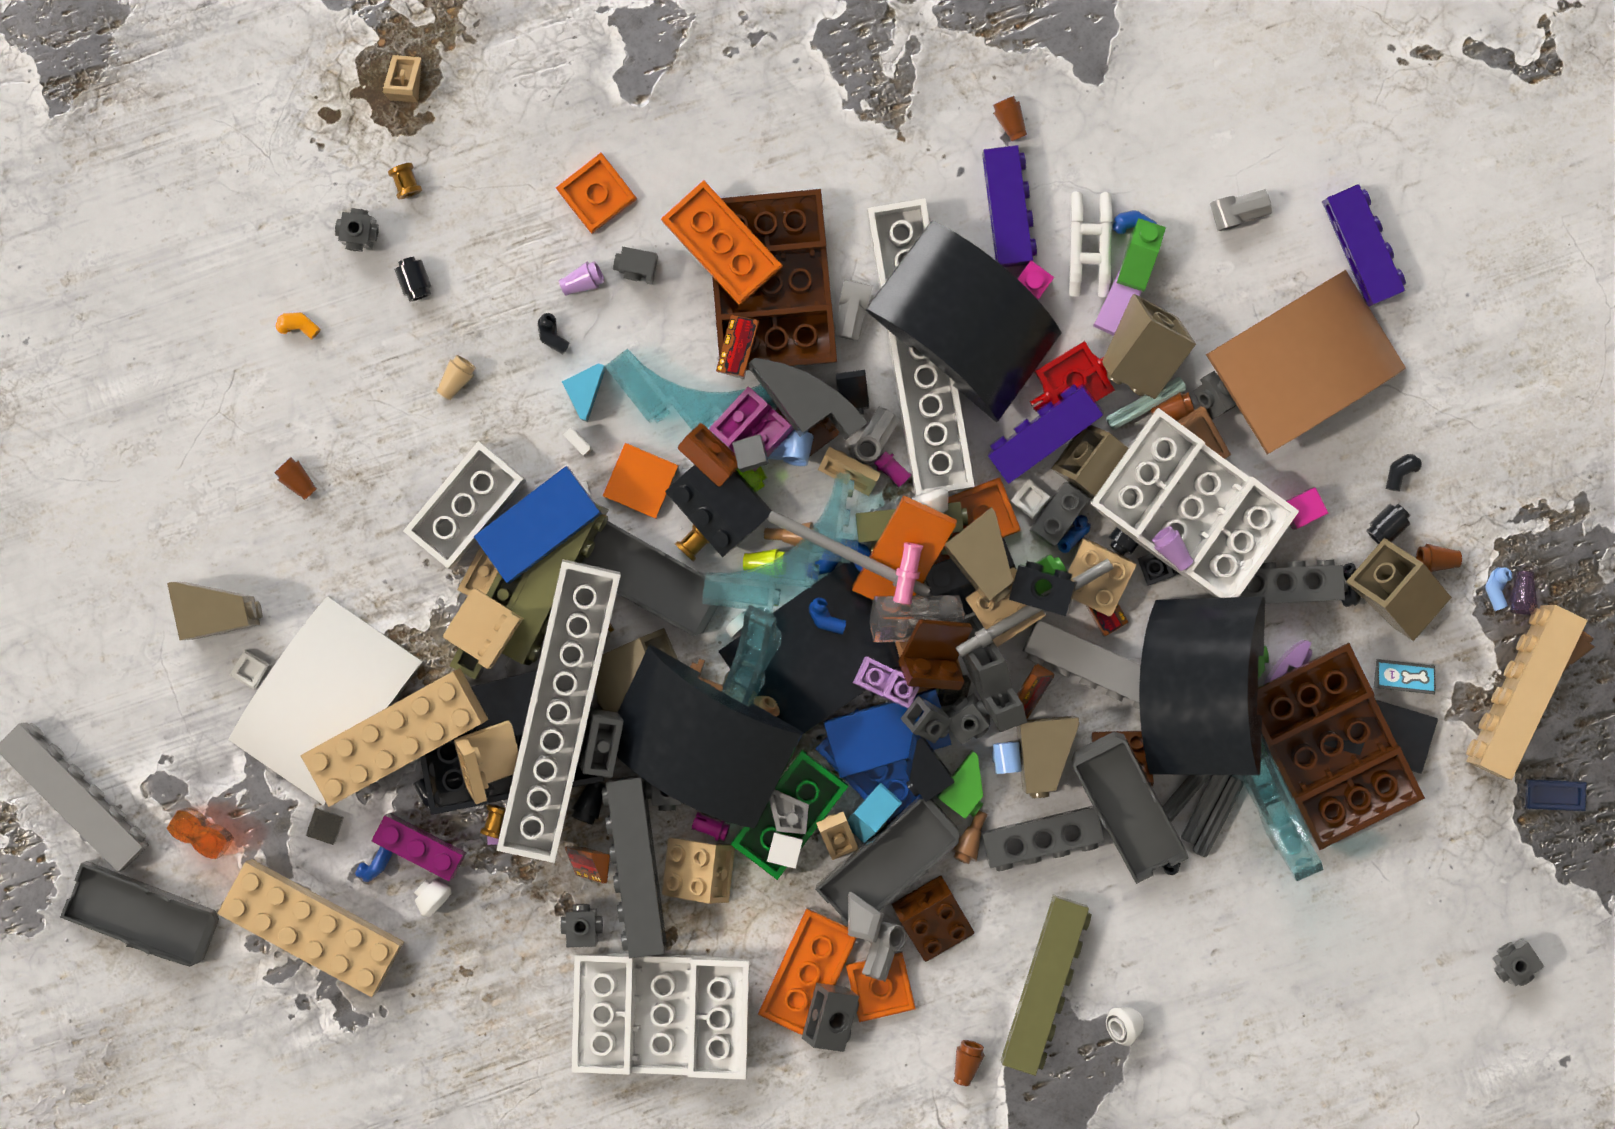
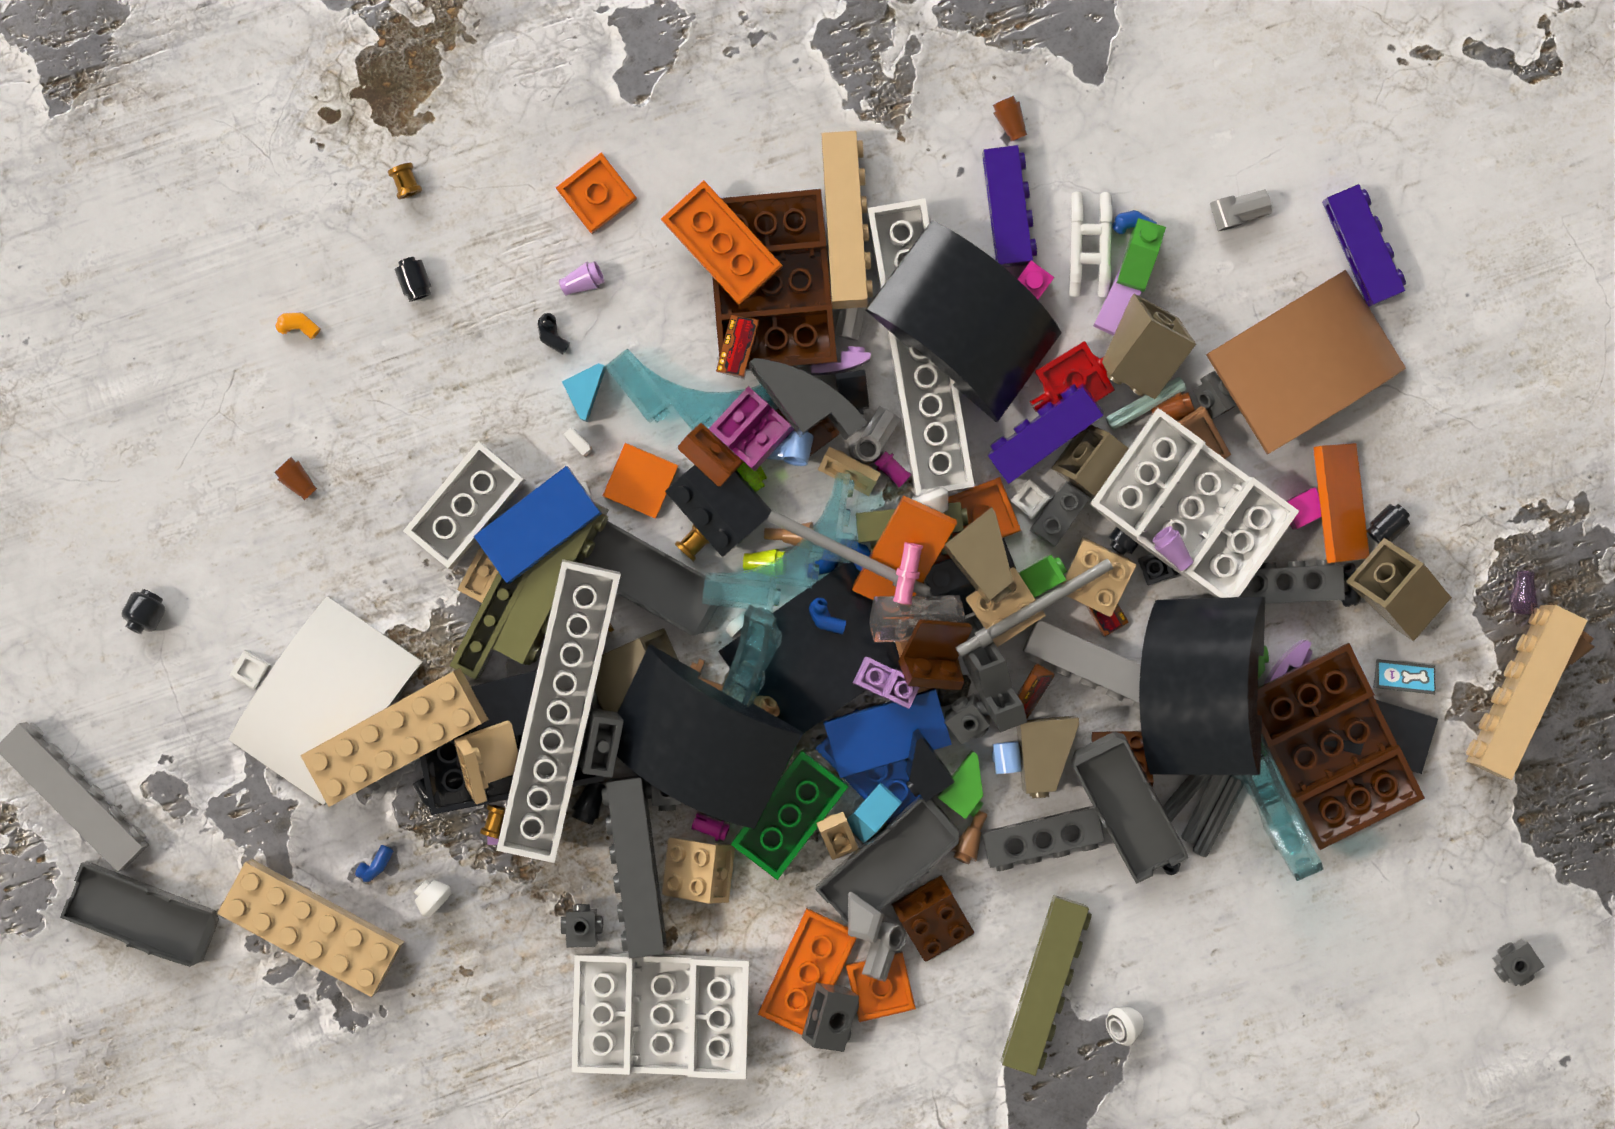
(143, 611): none -> black head
(194, 828): clear orange brick -> none
(210, 611): dark tan slope -> none
(324, 826): clear smoke tile -> none
(366, 234): dark grey brick -> none
(403, 79): tan slope -> none
(418, 846): magenta brick -> none
(456, 375): tan cone -> none
(482, 628): tan bracket -> none
(589, 863): slope -> none
(636, 264): dark grey brick -> none
(750, 453): tile -> none
(784, 850): white tile -> none
(789, 813): light grey piece -> none
(844, 220): none -> tan brick
(850, 360): none -> lavender slope
(933, 722): dark grey brick -> none
(968, 1059): dark orange cone -> none
(1025, 590): black brick -> none
(1075, 534): blue arm -> none
(1341, 502): none -> orange tile
(1400, 468): black arm -> none
(1439, 558): dark orange cone -> none
(1495, 586): light blue arm -> none
(1555, 795): dark blue tile -> none

